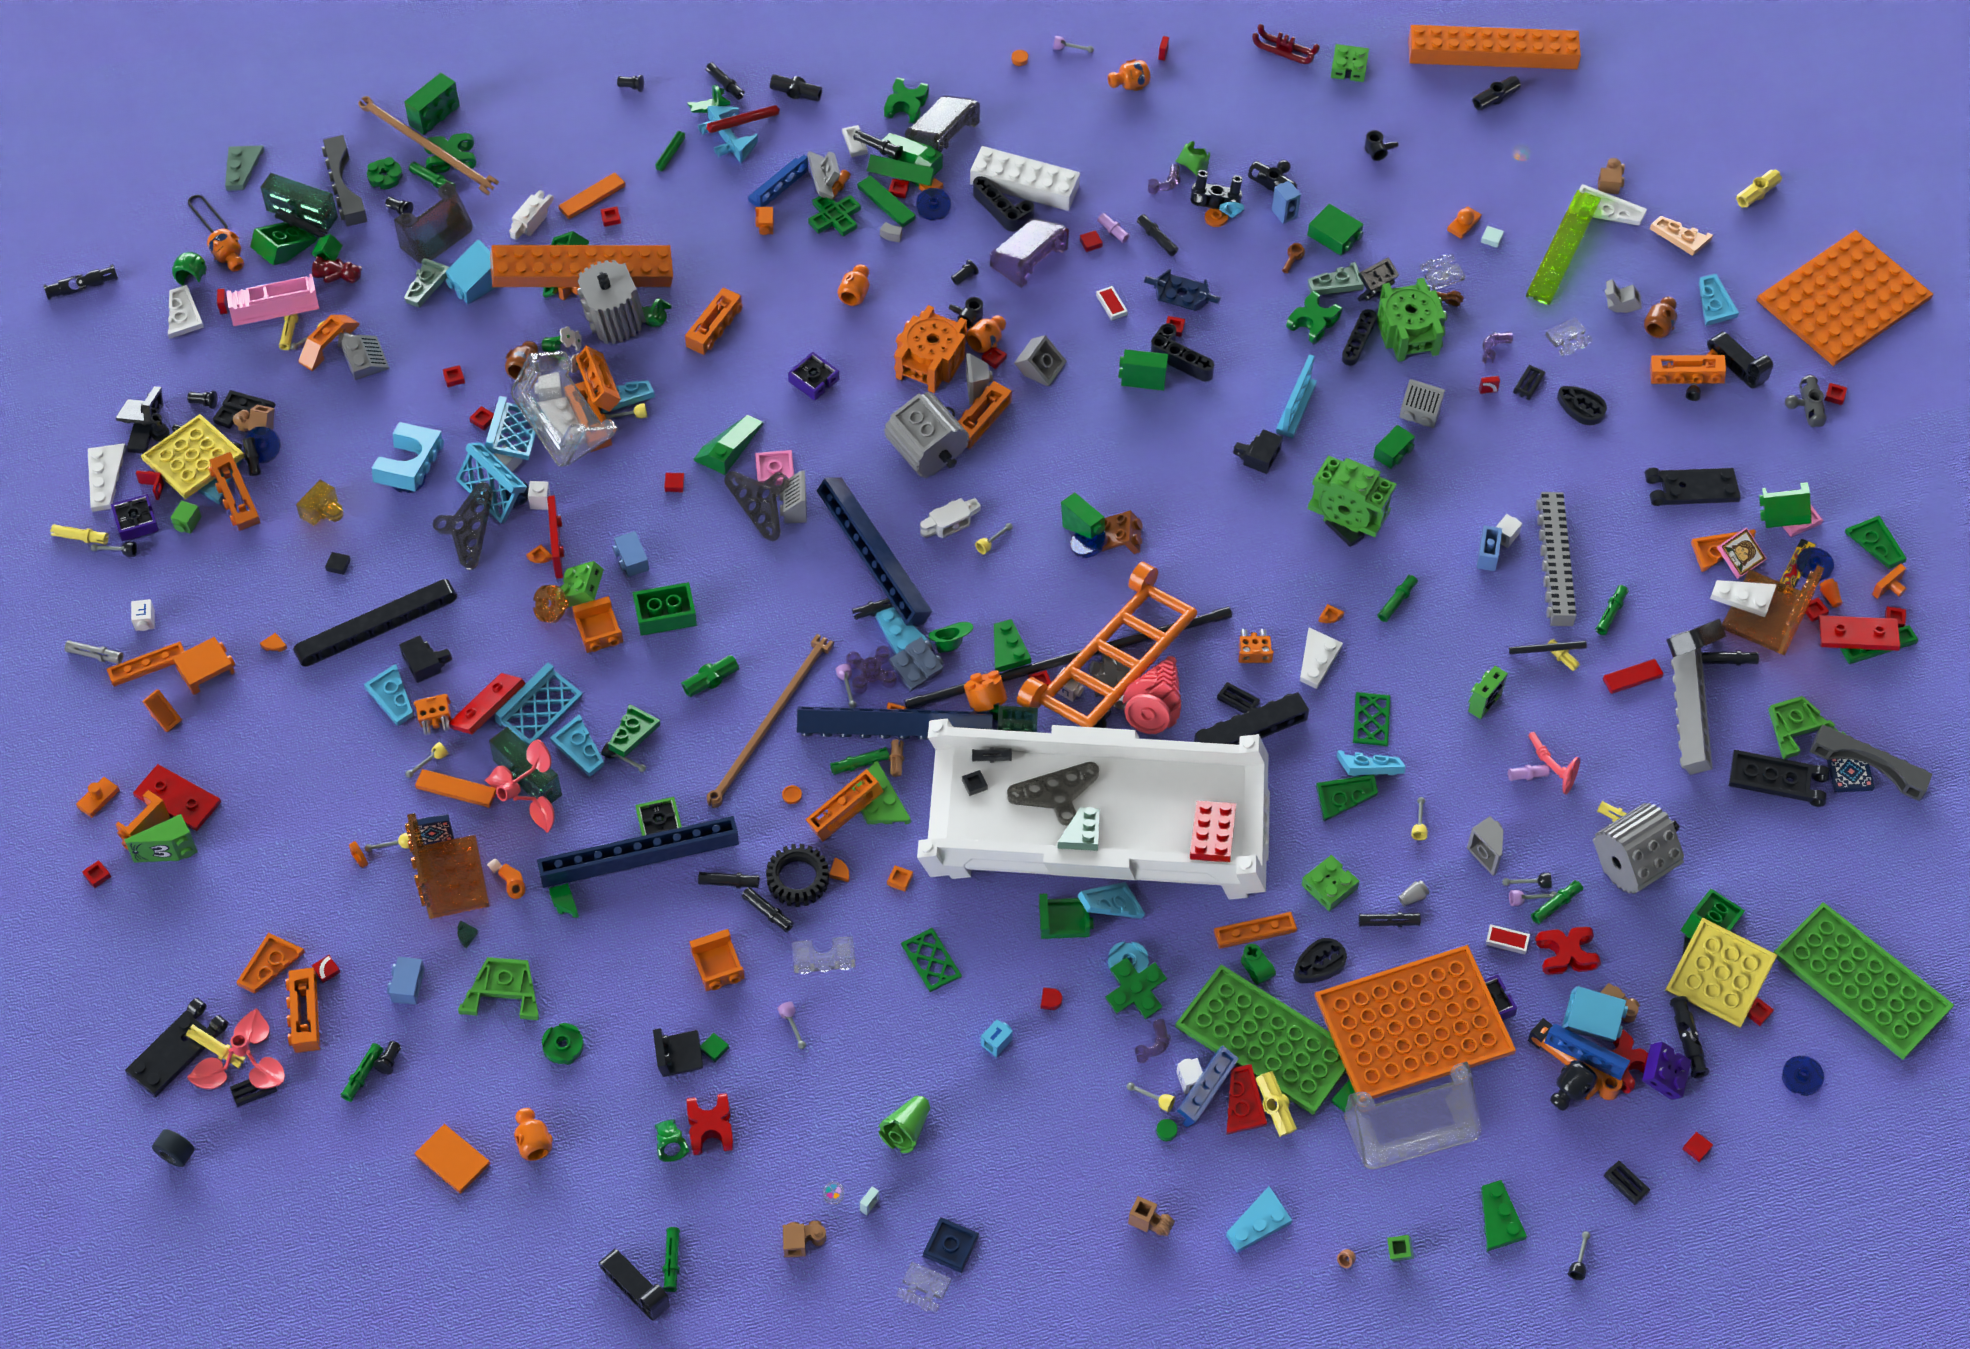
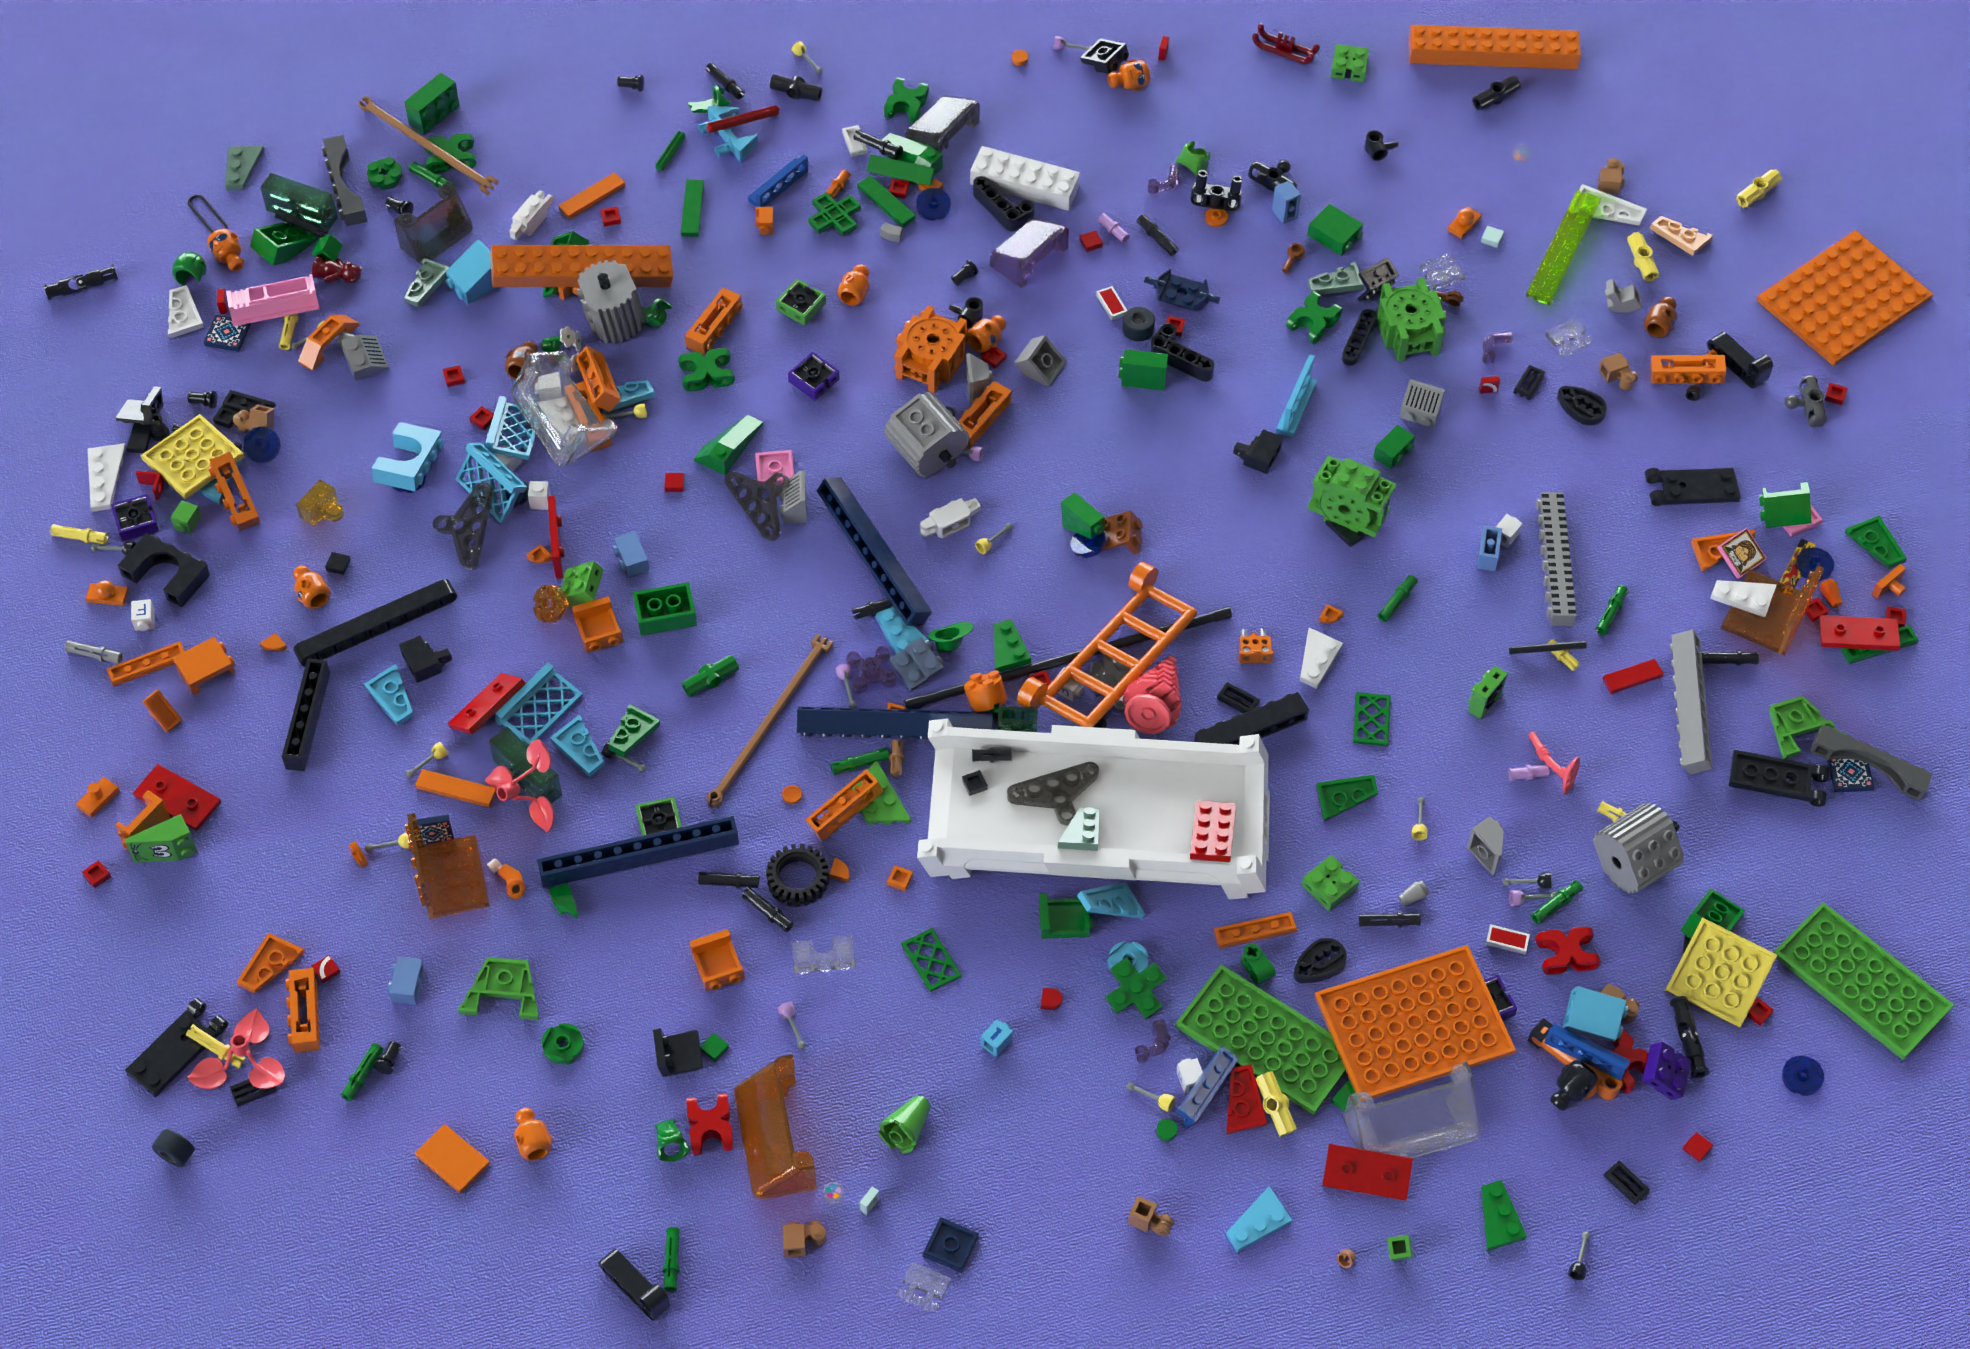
(107, 593): none -> orange tile
(153, 551): none -> black arch
(225, 335): none -> dark blue tile
(251, 456): black pin -> none
(306, 714): none -> black brick
(310, 588): none -> orange piece
(433, 711): orange piece -> none
(466, 933): tile -> none
(692, 208): none -> green tile
(706, 369): none -> green piece
(766, 1133): none -> clear orange windscreen
(800, 49): none -> hinge
(800, 302): none -> piece
(824, 172): light grey bracket -> none
(975, 453): none -> lavender hinge
(1105, 55): none -> black plate
(1138, 323): none -> black wheel
(1231, 208): medium azure tile -> none
(1363, 765): medium azure wing -> none
(1367, 1171): none -> red plate
(1615, 368): none -> medium nougat brick
(1643, 257): none -> light yellow piece
(1696, 638): black beam -> none
(1715, 301): medium azure wing -> none

